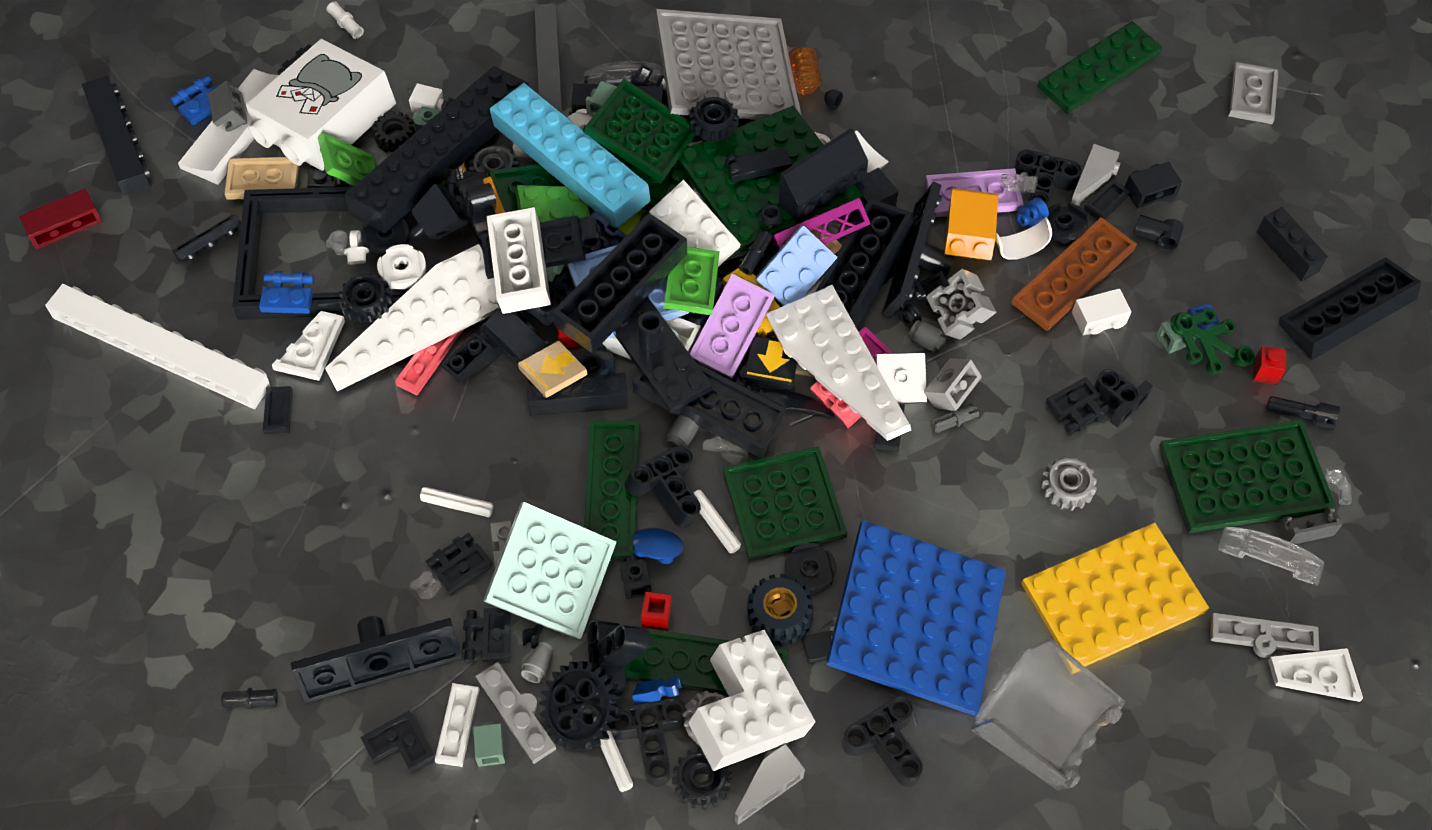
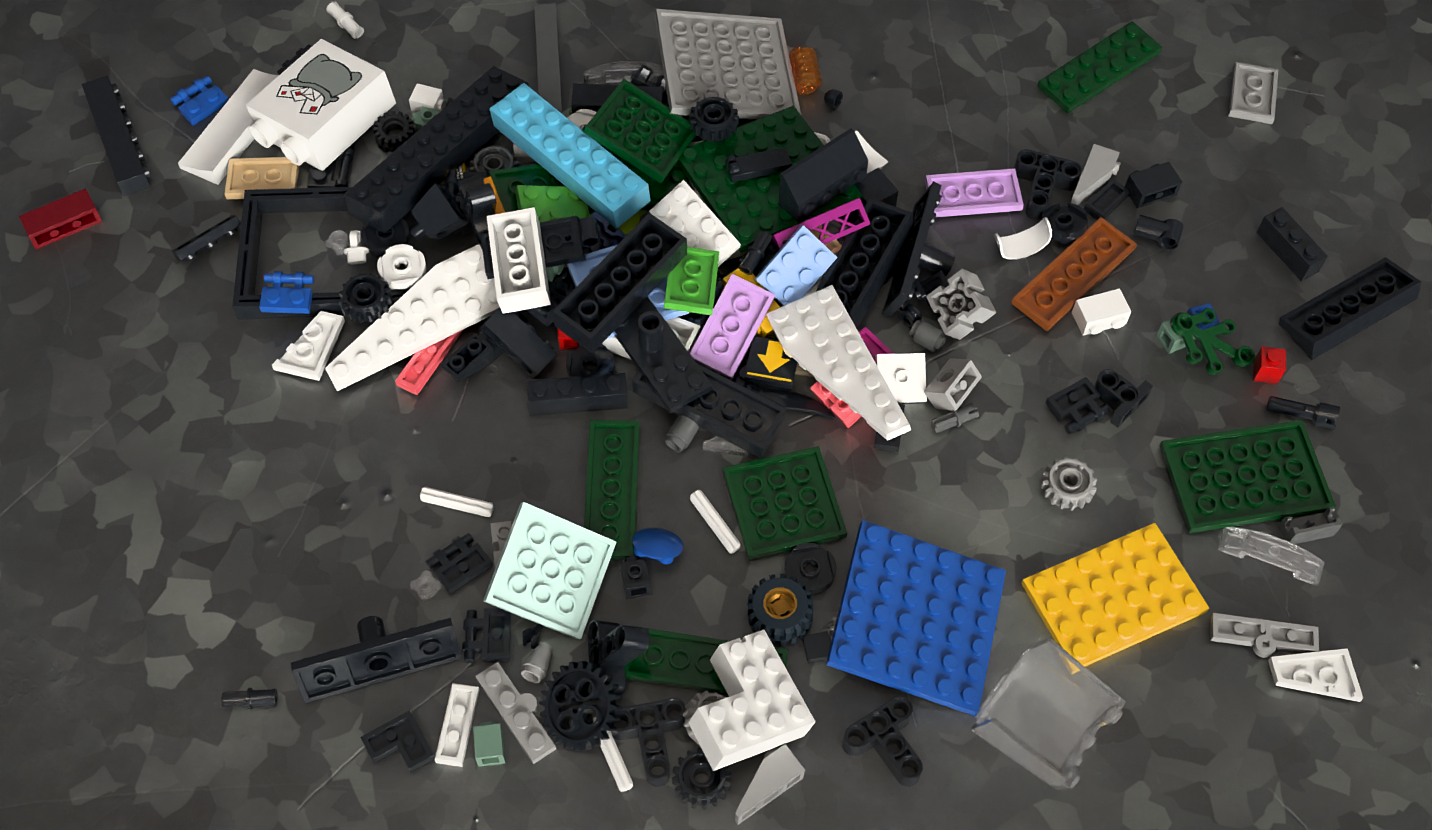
(158, 345): white brick -> none
(227, 105): dark grey hinge -> none
(277, 410): black tile -> none
(344, 159): bright green plate -> none
(552, 369): tan tile -> none
(599, 97): sand green brick -> none
(655, 689): blue plate -> none
(656, 611): red brick -> none
(667, 479): black beam -> none
(770, 216): black plate -> none
(971, 224): light orange slope -> none
(1019, 182): clear piece -> none
(1032, 212): blue plate -> none
(1344, 486): clear arm -> none

